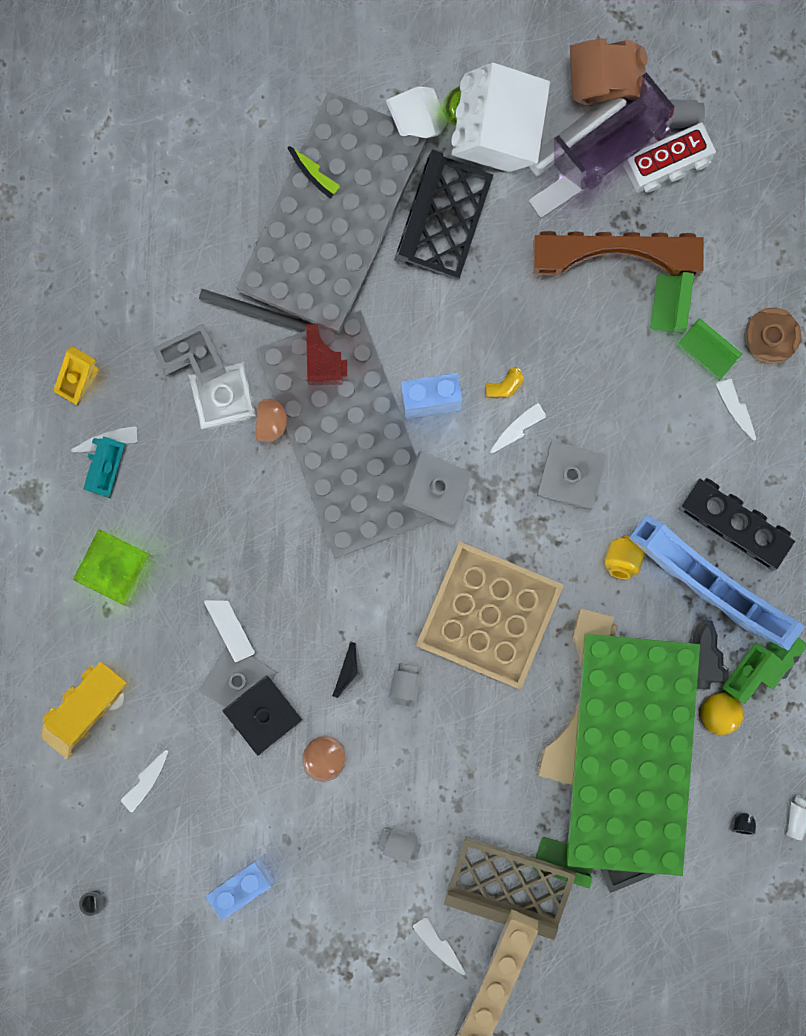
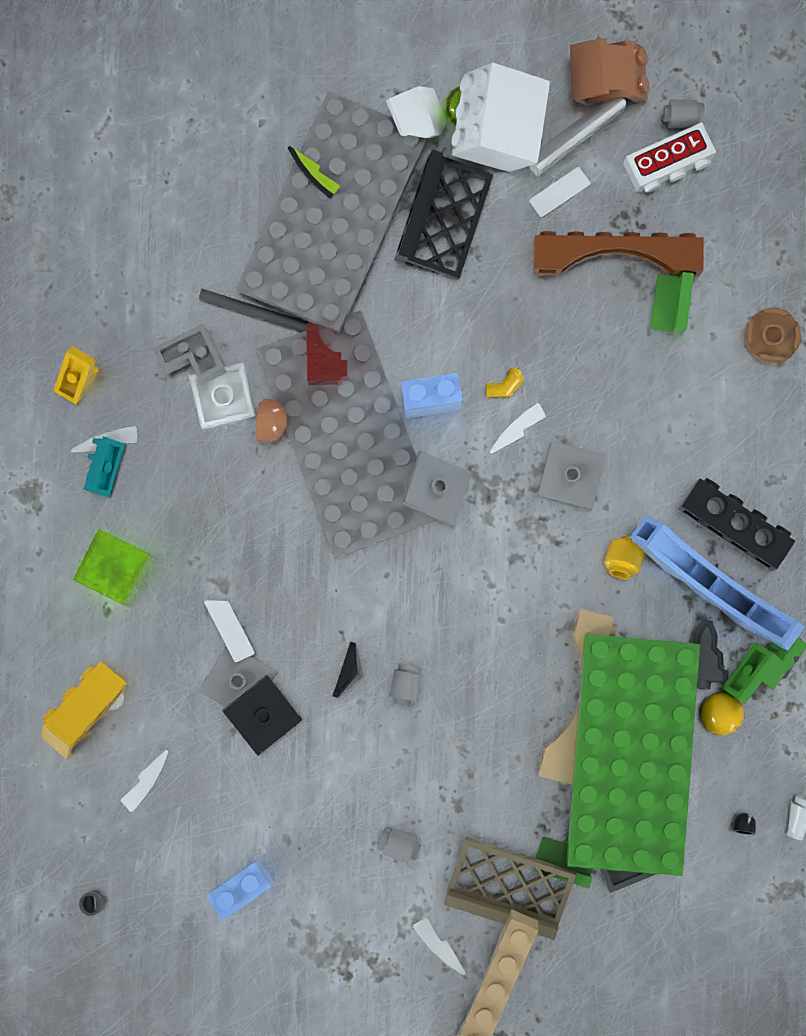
(324, 759): nougat hair -> none
(489, 615): tan plate -> none
(617, 138): clear purple windscreen -> none
(709, 349): bright green panel -> none
(737, 410): white sticker -> none

